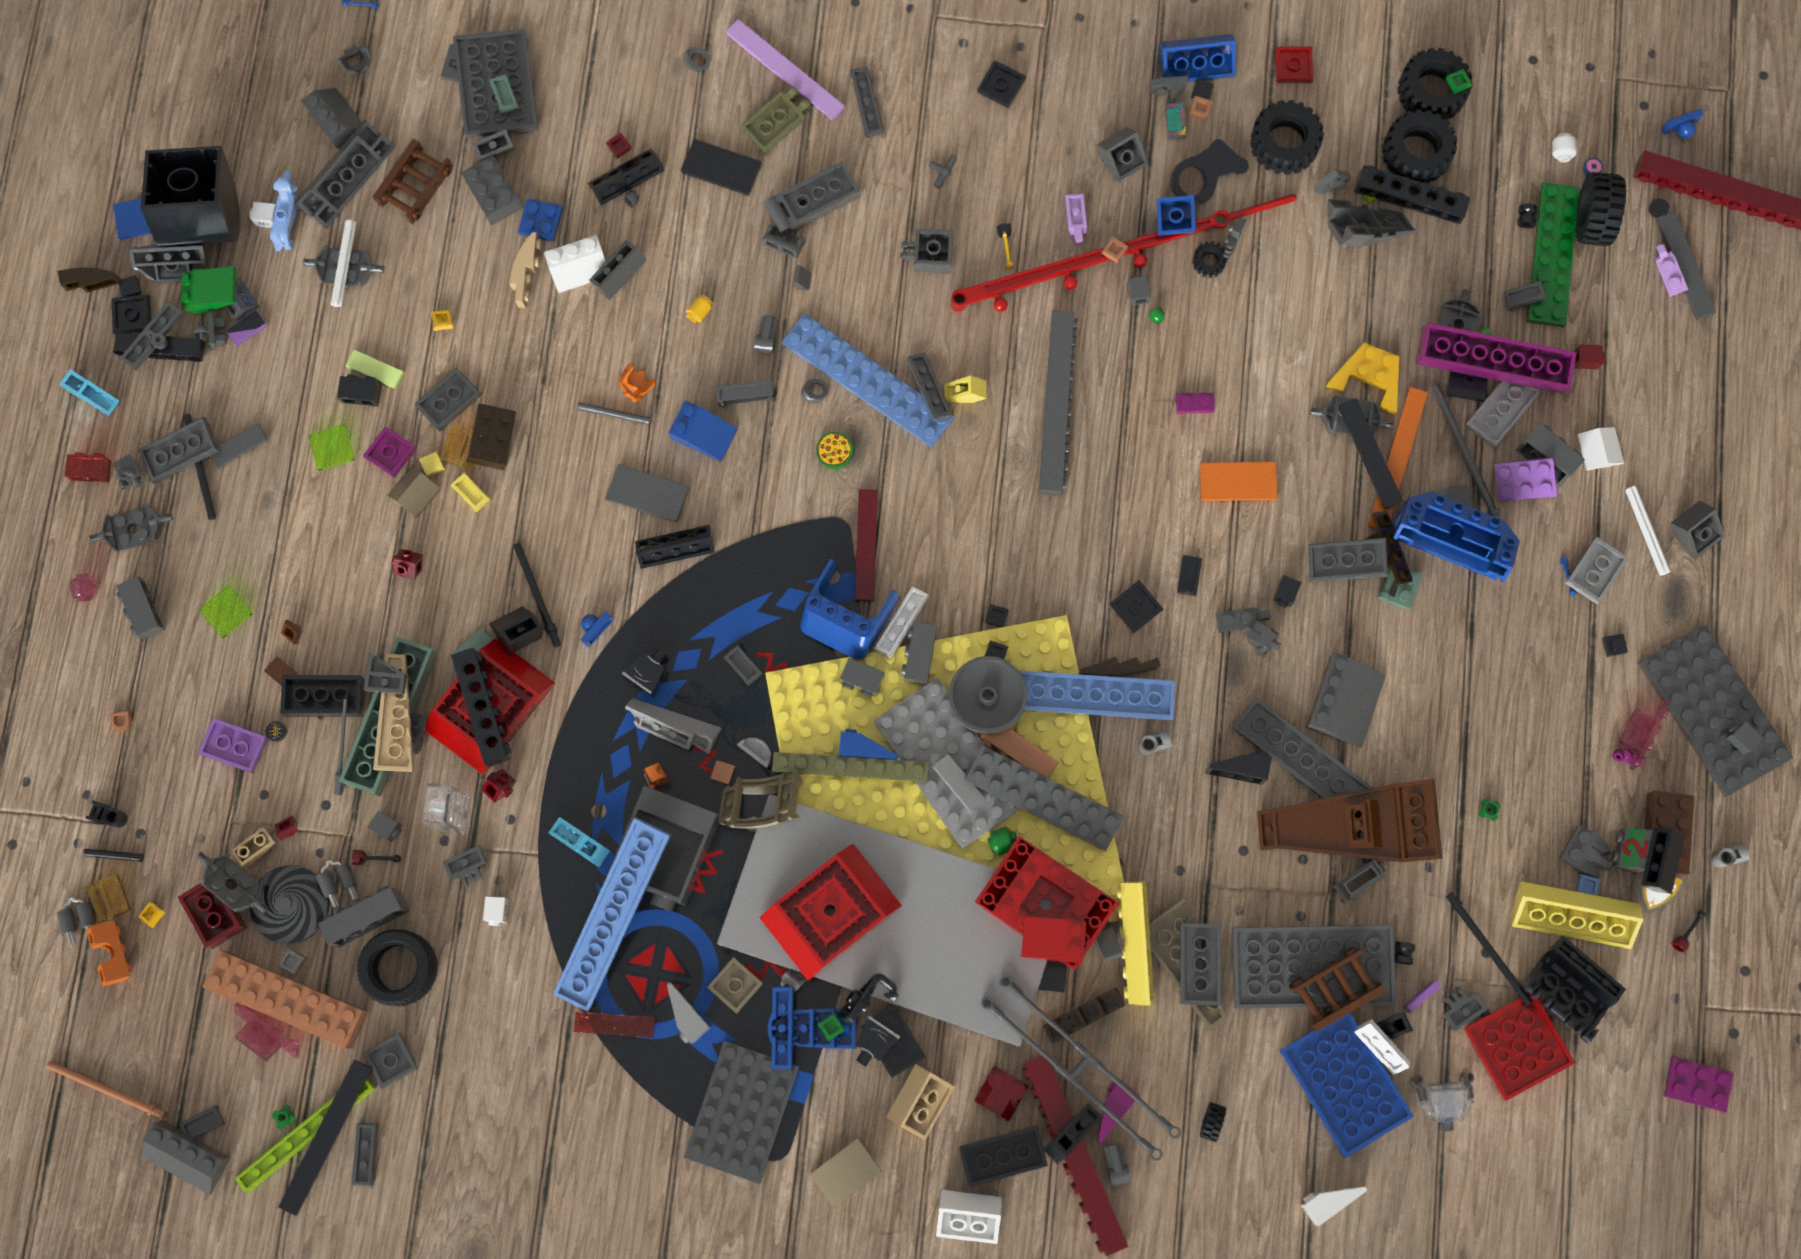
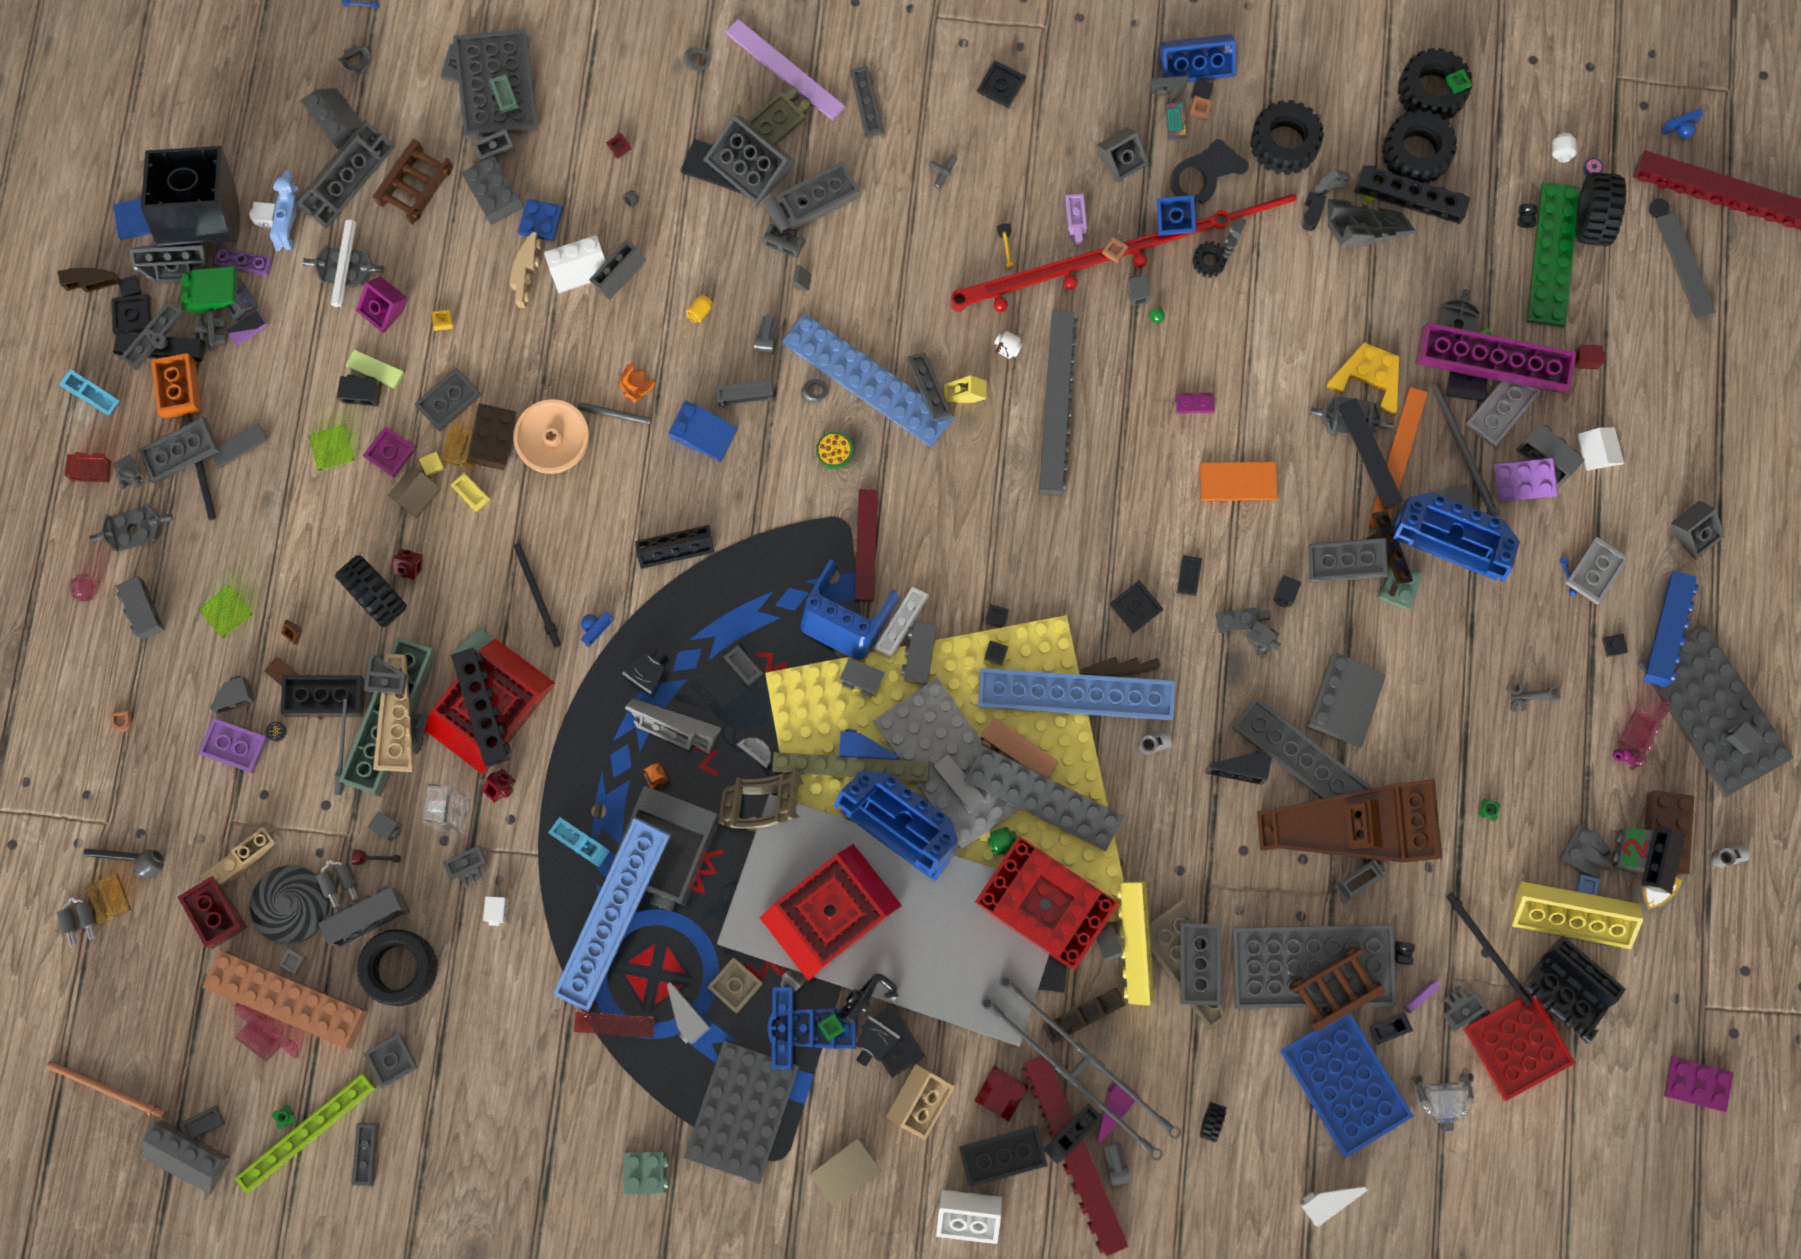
(104, 814): black piece -> none
(107, 936): orange arch -> none
(148, 864): none -> dark grey head
(151, 914): yellow tile -> none
(176, 386): none -> orange brick
(223, 869): dark grey plate -> none
(232, 695): none -> dark grey slope
(252, 263): none -> medium lavender tile
(286, 828): dark red plate -> none
(325, 1137): black tile -> none
(371, 591): none -> black tyre
(381, 303): none -> magenta slope
(517, 629): black slope -> none
(551, 436): none -> light nougat dish
(626, 176): black fence -> none
(645, 1172): none -> sand green plate
(647, 493): dark grey tile -> none
(722, 772): nougat tile -> none
(748, 159): none -> dark grey slope
(900, 820): none -> blue wedge
(925, 242): dark grey hinge -> none
(988, 695): dark grey dish -> none
(1008, 344): none -> white head
(1053, 939): red slope -> none
(1294, 64): red tile -> none
(1312, 216): none -> black leg
(1382, 1047): white plate -> none
(1518, 698): none -> dark grey bar
(1525, 295): dark grey tile -> none
(1647, 530): white axle -> none
(1670, 271): lavender hinge -> none
(1670, 629): none -> blue brick
(1681, 943): hinge -> none

